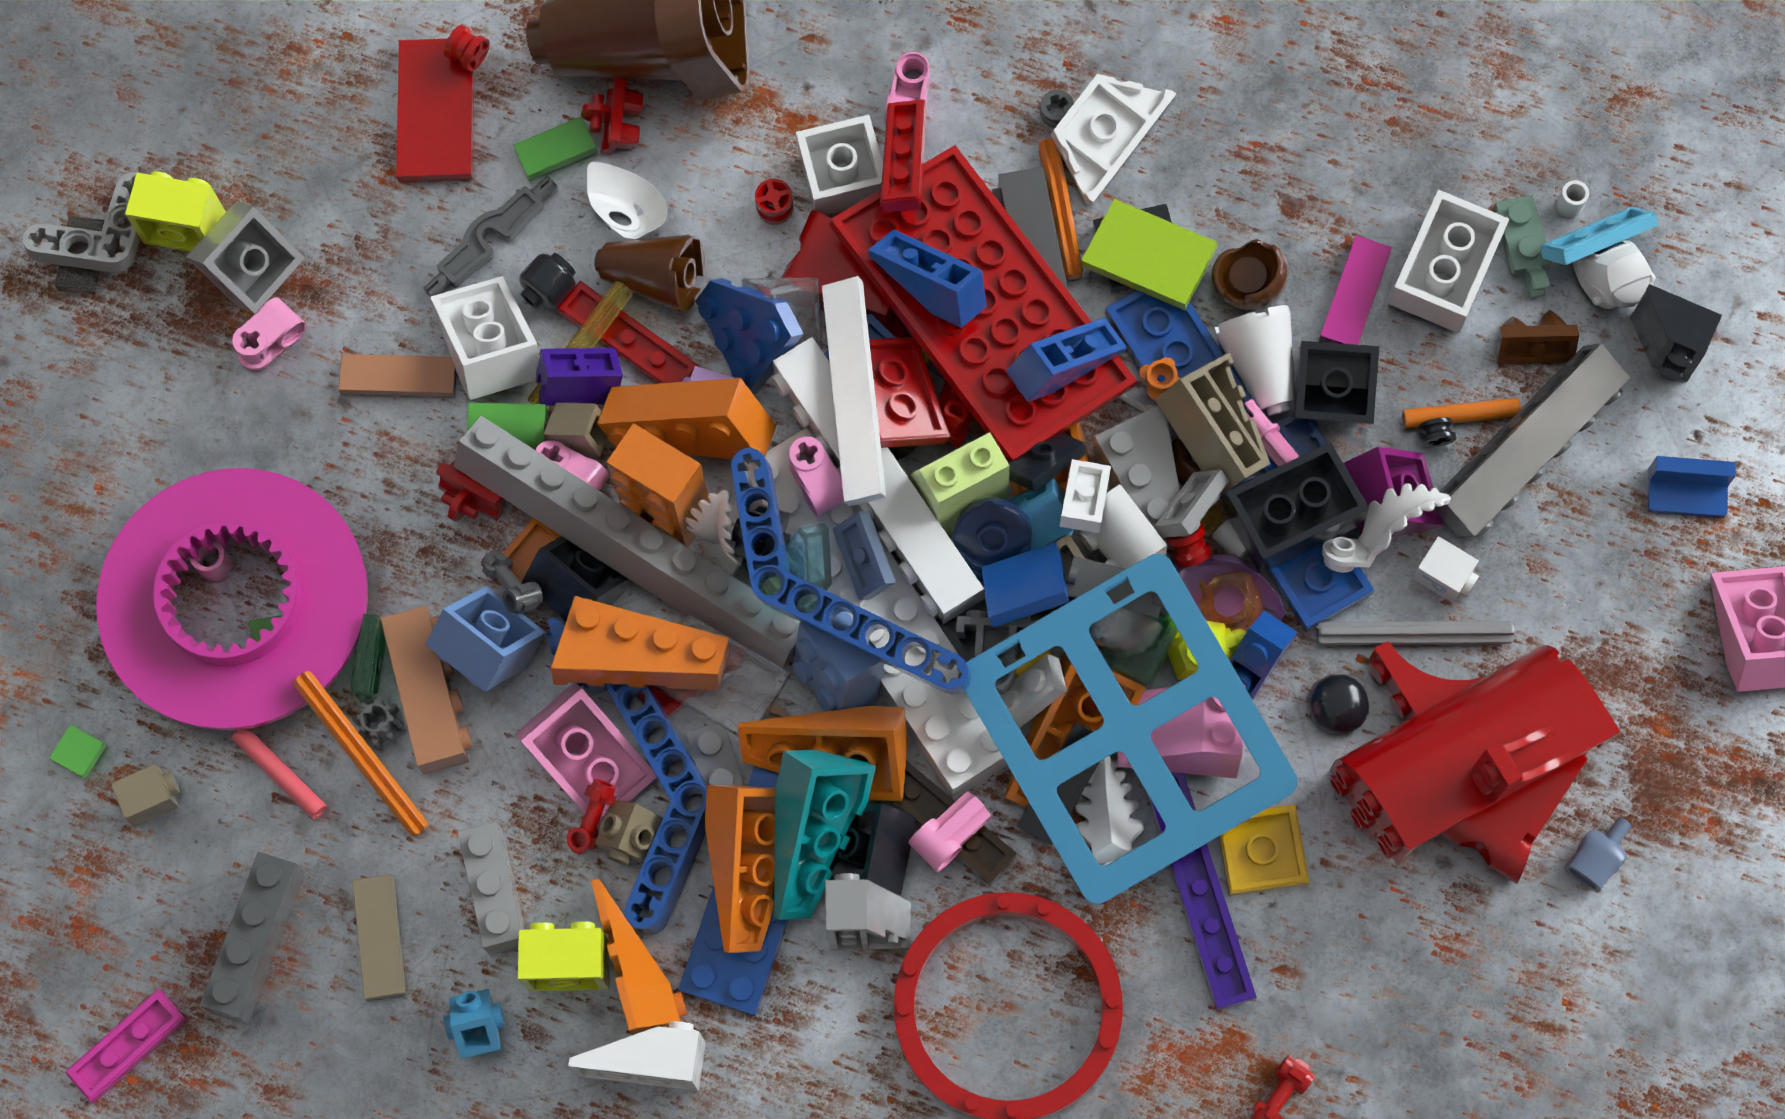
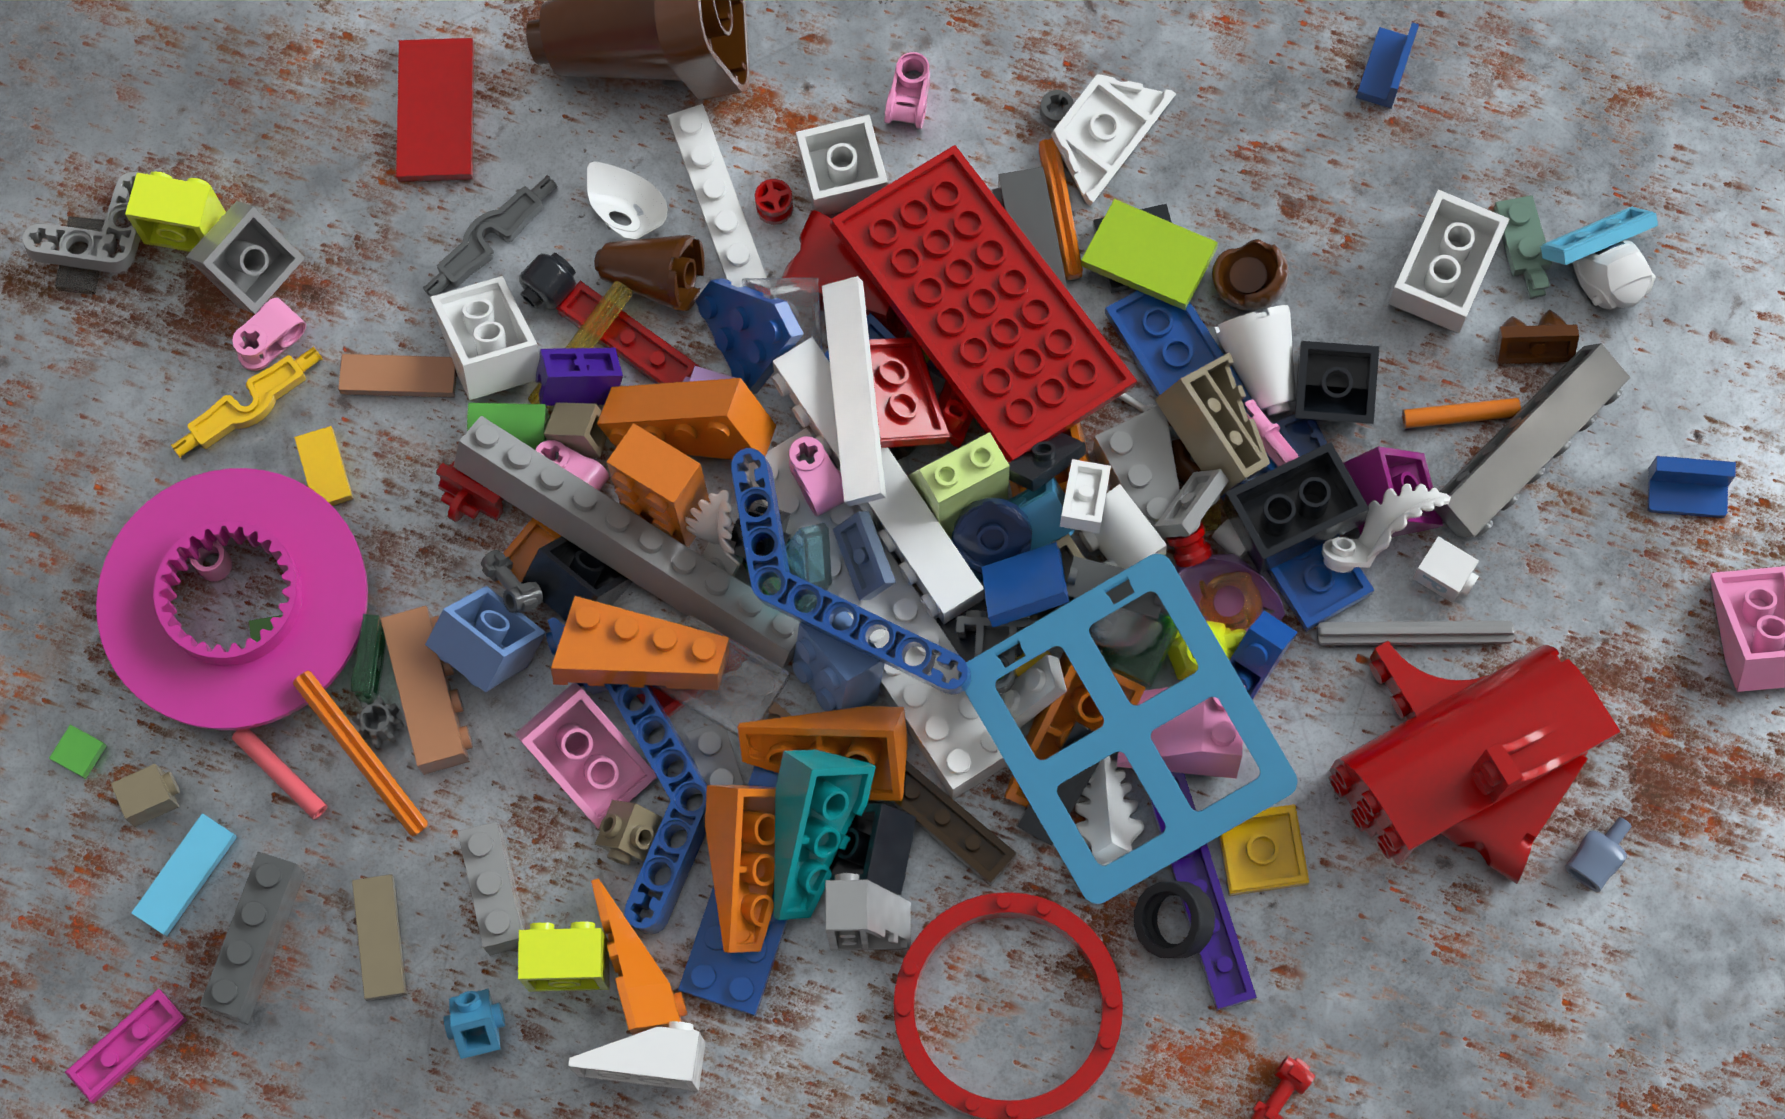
(184, 874): none -> medium azure tile
(230, 415): none -> yellow piece
(324, 465): none -> yellow tile
(466, 47): red wheel -> none
(555, 148): bright green tile -> none
(585, 836): red bar -> none
(618, 102): red hips -> none
(716, 195): none -> white plate
(903, 156): red tile -> none
(932, 277): blue slope -> none
(943, 837): bright pink piece -> none
(1064, 358): blue slope -> none
(1147, 919): none -> black tyre
(1150, 373): orange plate -> none
(1338, 704): black hair -> none
(1355, 292): dark pink tile -> none
(1386, 66): none -> blue panel
(1437, 432): black bush -> none
(1577, 191): white hinge -> none
(1673, 331): black slope -> none

